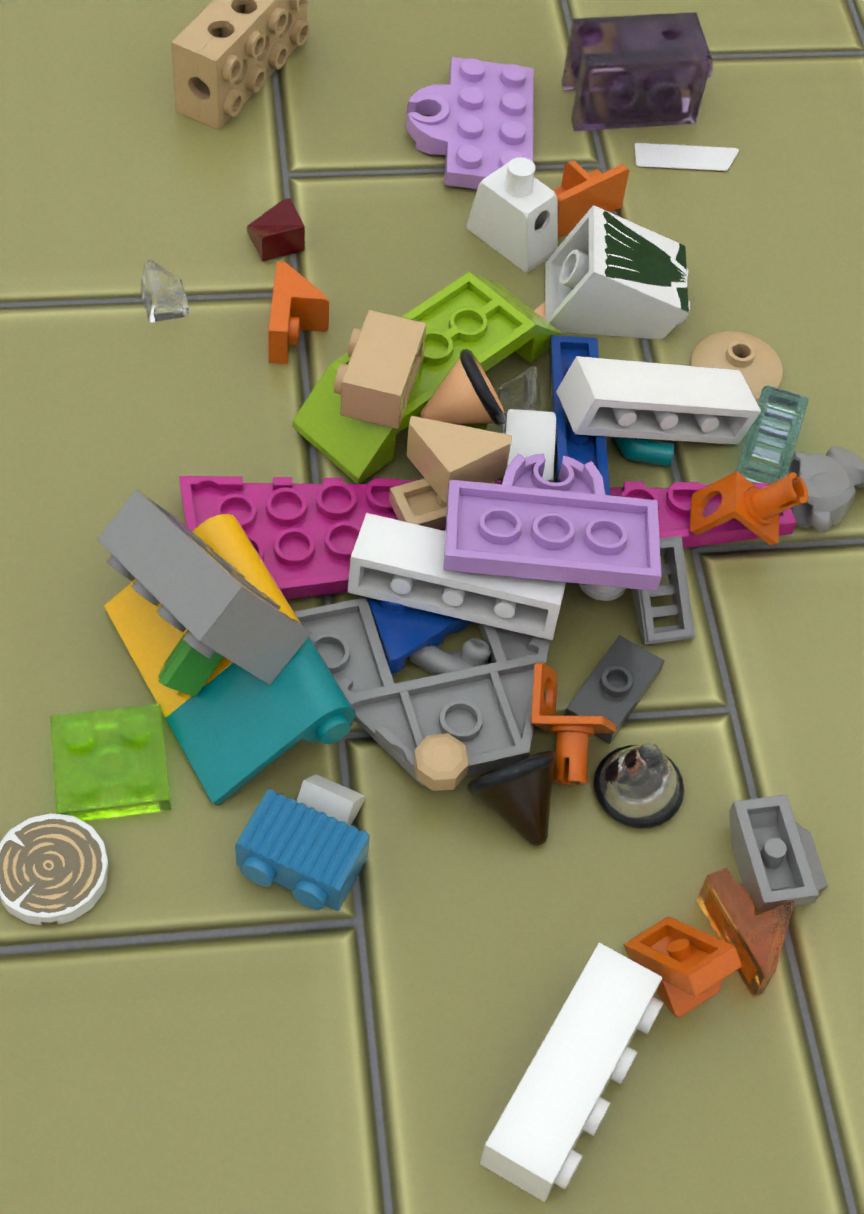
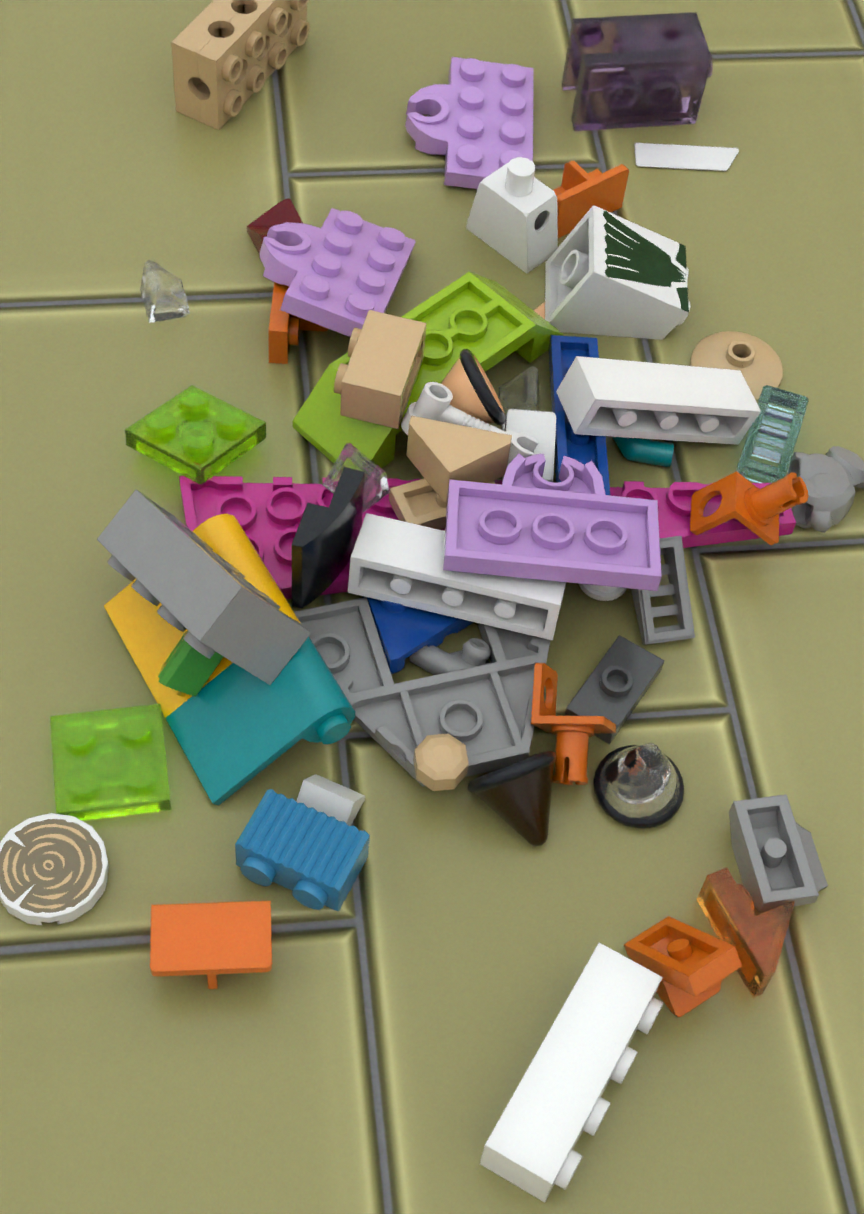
(195, 434): none -> clear neon green plate
(210, 939): none -> orange panel
(326, 539): none -> black slope
(336, 269): none -> lavender plate
(374, 481): none -> clear slope
(434, 405): none -> white brick

